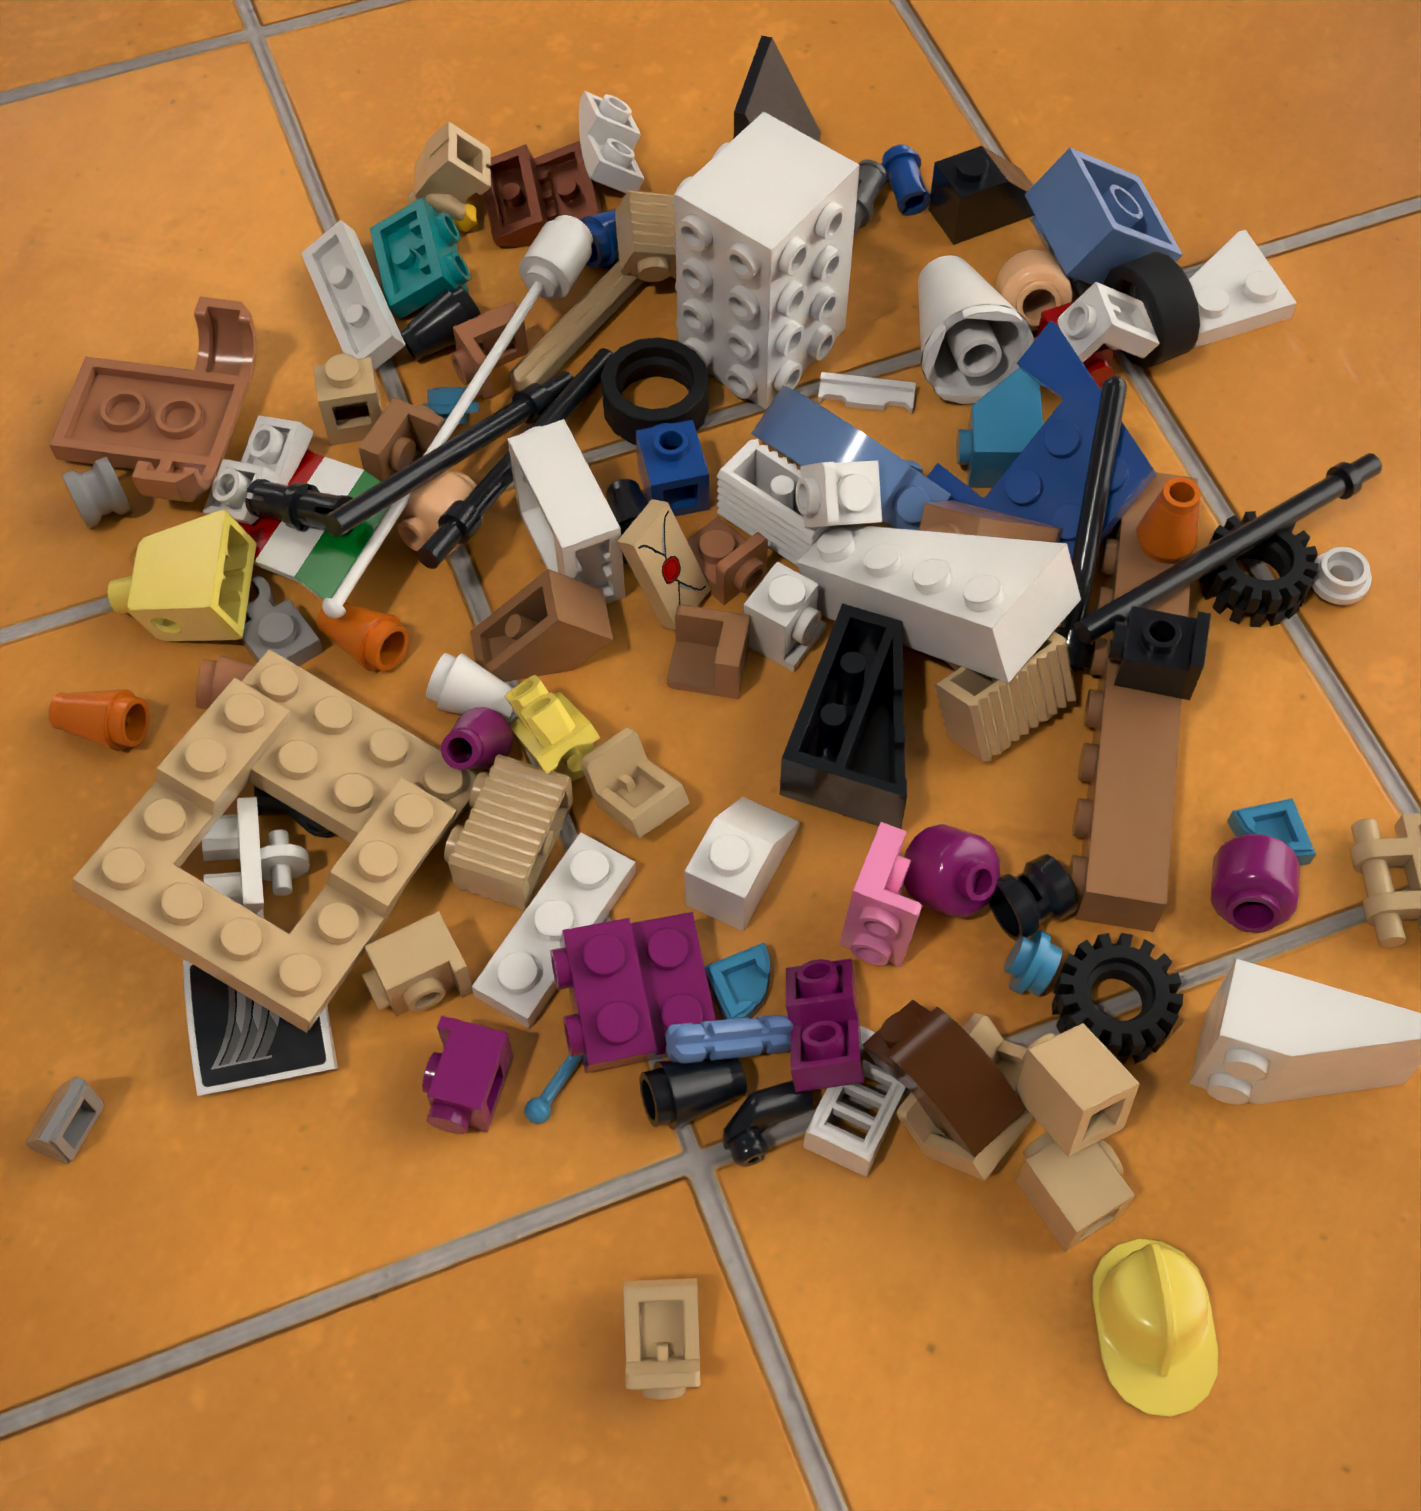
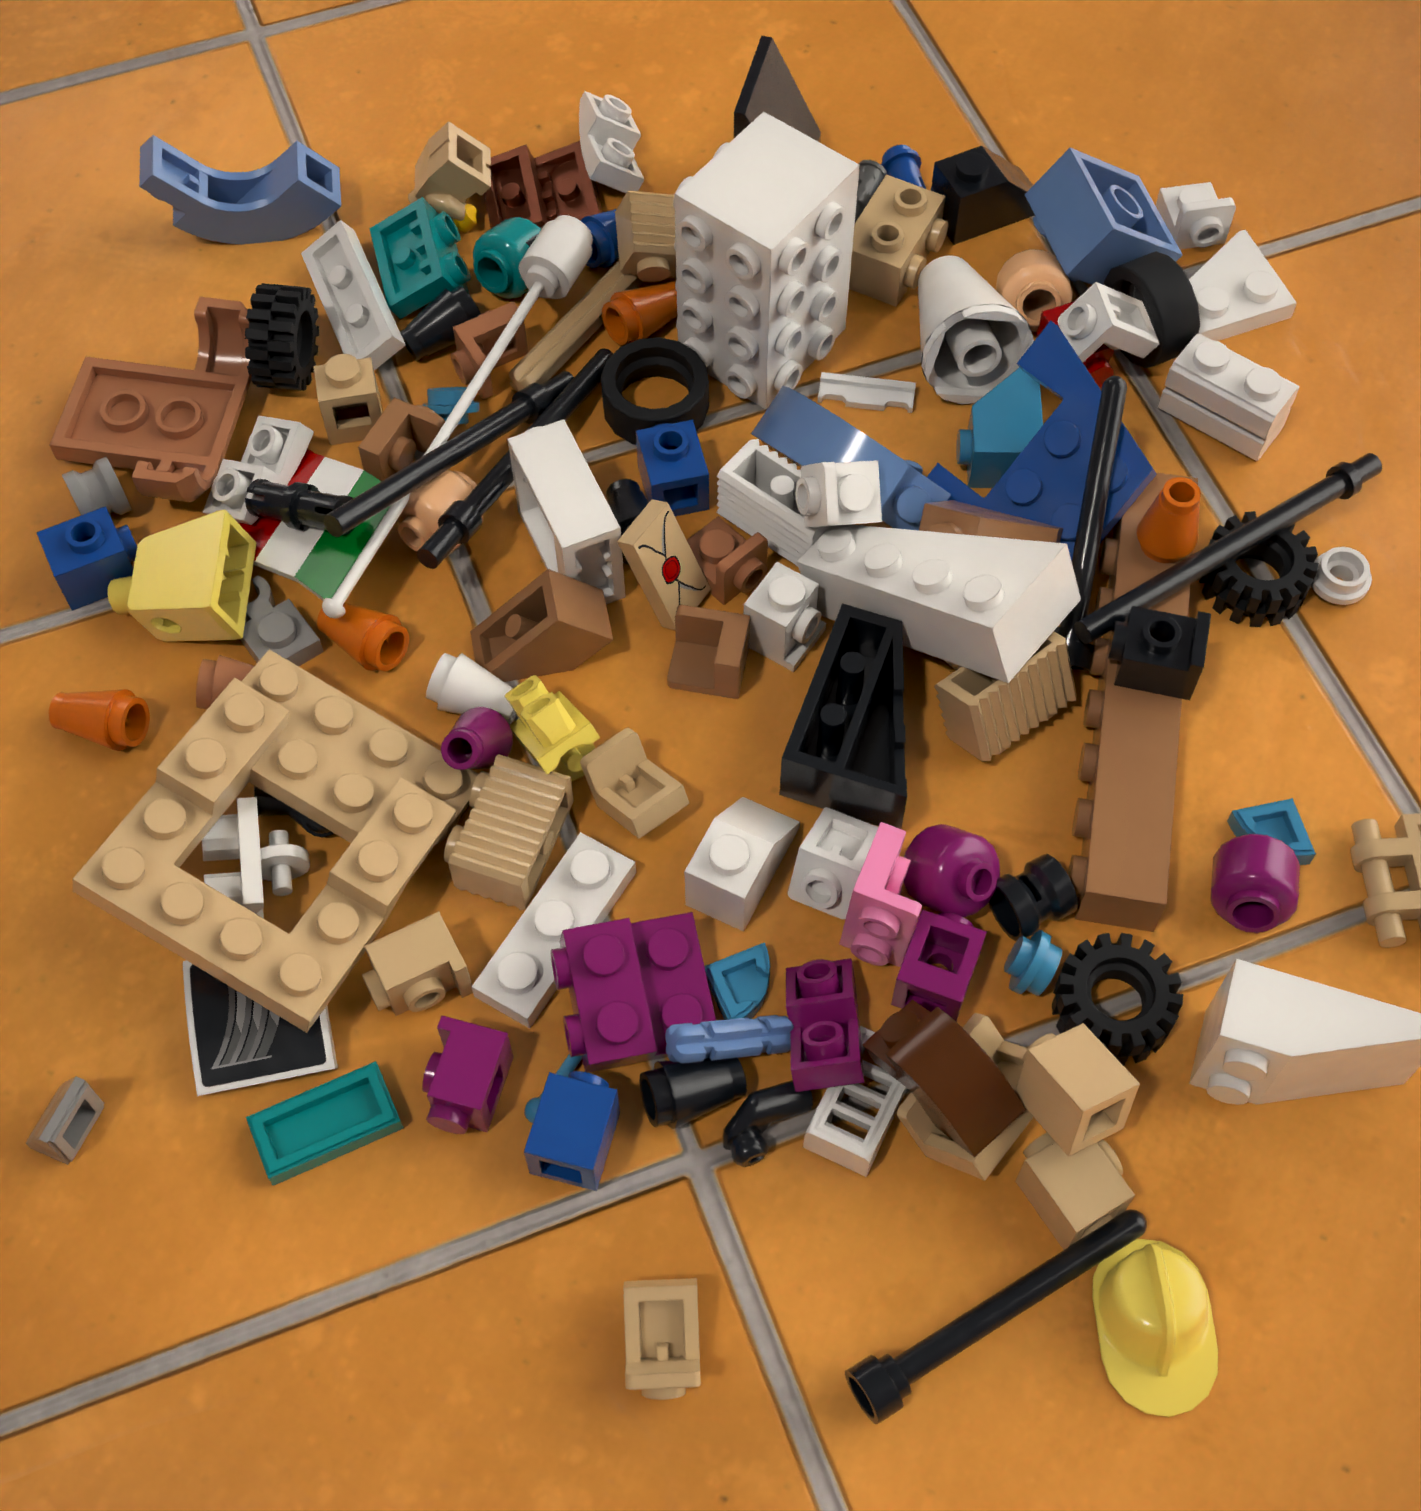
(88, 555): none -> blue brick
(242, 207): none -> medium blue arch
(281, 336): none -> black tyre
(324, 1123): none -> teal tile
(499, 254): none -> teal head
(573, 1129): none -> blue brick
(639, 312): none -> orange cone
(831, 862): none -> white bracket
(885, 1381): none -> black piece
(895, 239): none -> tan brick
(944, 941): none -> magenta brick
(1195, 214): none -> white bracket
(1227, 396): none -> white brick

